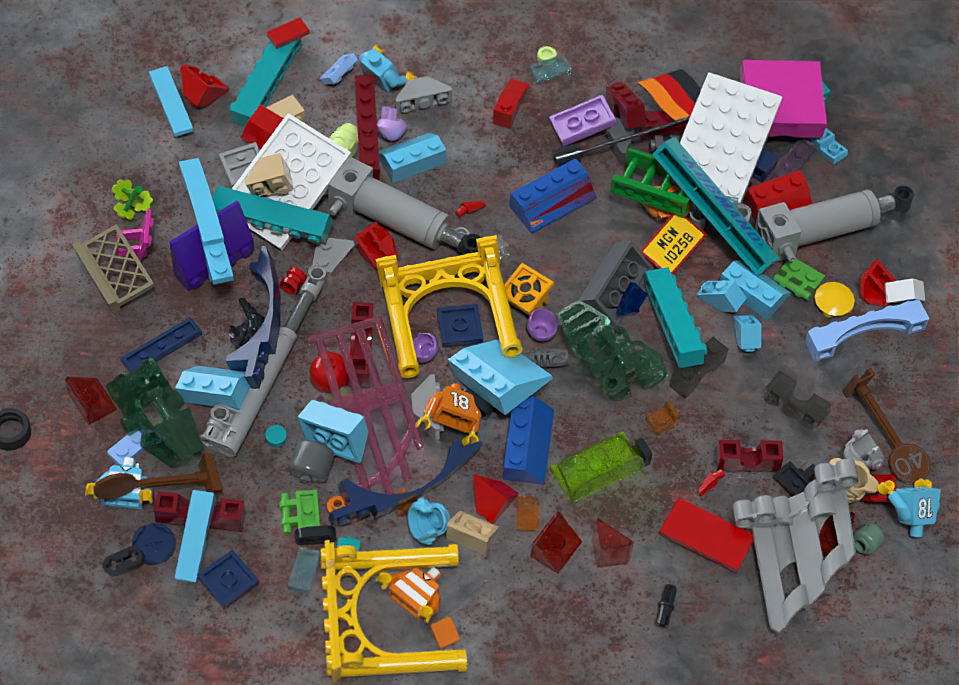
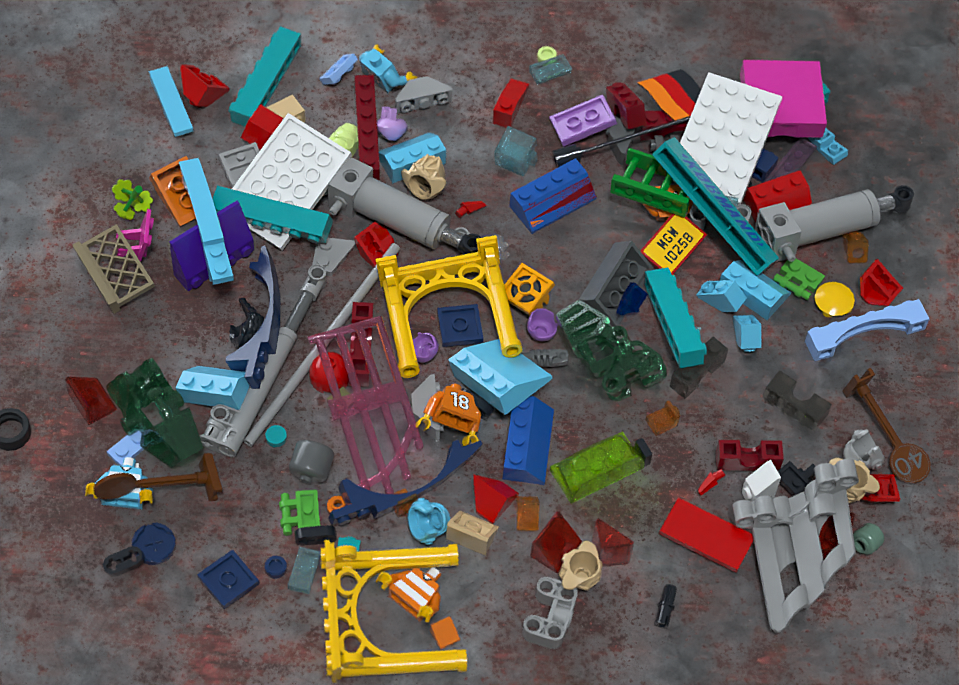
(163, 344): dark blue tile -> none
(171, 190): none -> orange slope
(174, 508): dark red arch -> none
(195, 536): medium azure slope -> none
(270, 177): tan slope -> none
(275, 567): none -> dark blue tile
(288, 32): red tile -> none
(294, 278): red wheel -> none
(303, 369): none -> light grey piece
(335, 428): medium azure slope -> none
(427, 171): none -> tan piece
(516, 151): none -> clear light blue plate
(558, 618): none -> light grey beam
(581, 567): none -> tan piece
(761, 482): none -> white slope
(856, 240): none -> clear orange bracket
(904, 290): white slope -> none
(914, 505): medium azure torso -> none

